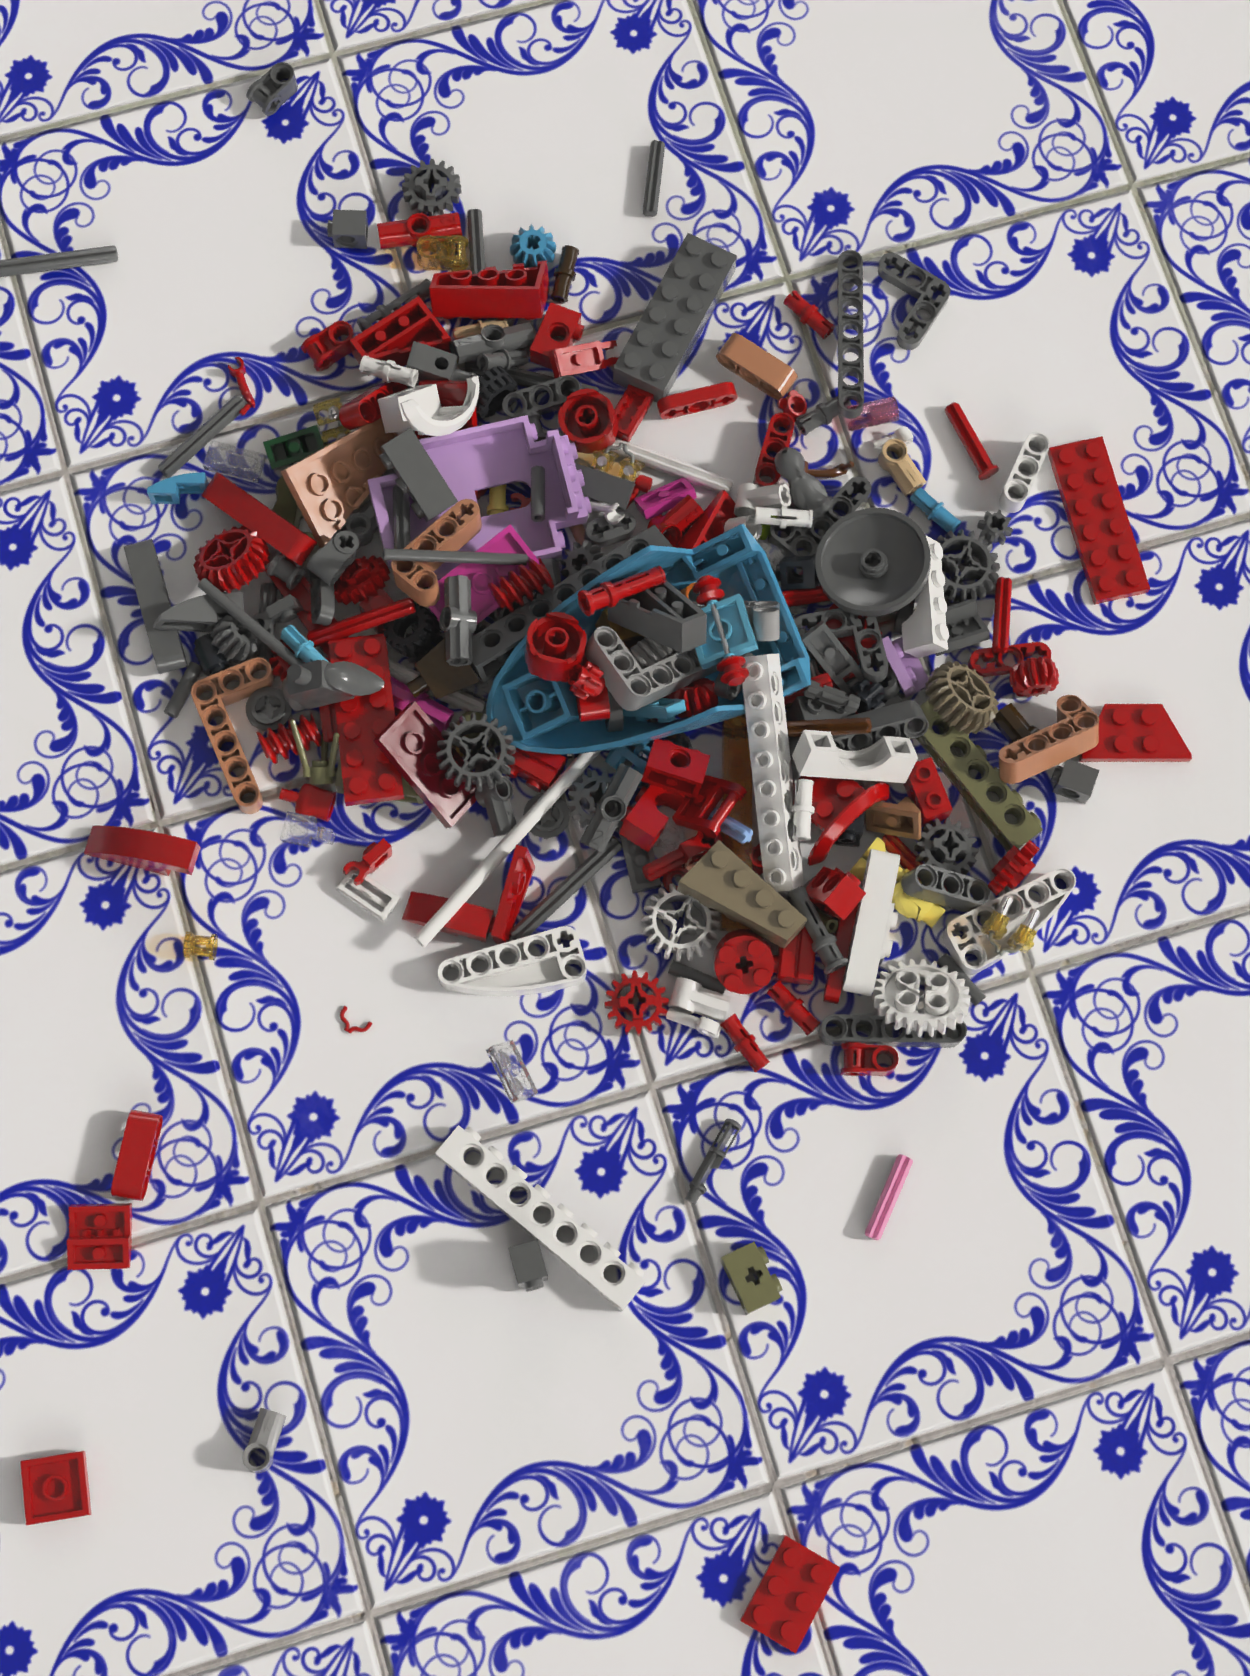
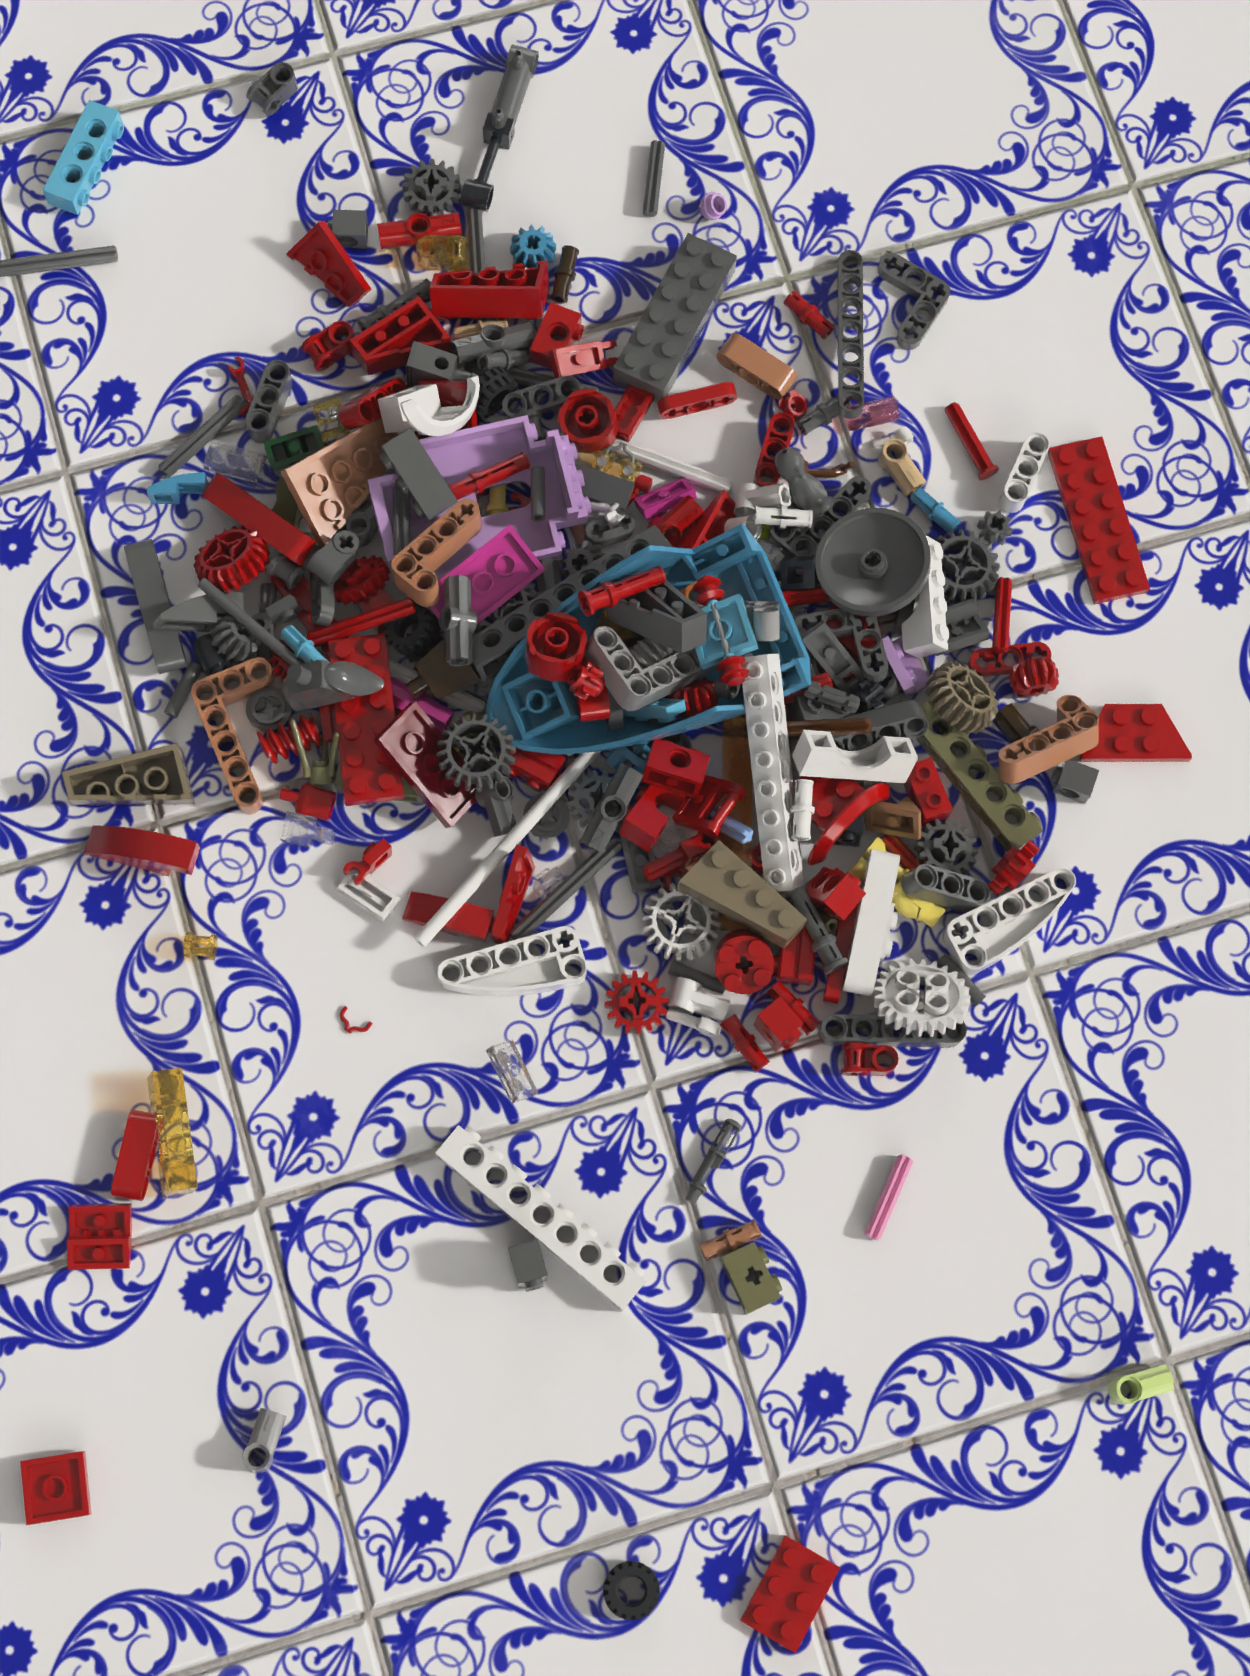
(93, 121): none -> medium azure brick
(134, 779): none -> dark tan wedge
(174, 1135): none -> clear yellow arch
(269, 389): none -> dark grey beam
(328, 261): none -> red wing
(388, 371): white pin -> none
(455, 556): dark grey piece -> none
(479, 480): none -> red pin
(500, 123): none -> piece
(521, 585): red piece -> none
(547, 881): none -> clear plate
(650, 1597): none -> black tyre
(713, 205): none -> lavender plate
(730, 1240): none -> nougat pin
(779, 1025): none -> red brick
(996, 925): clear yellow piece -> none
(1142, 1384): none -> yellowish green piece

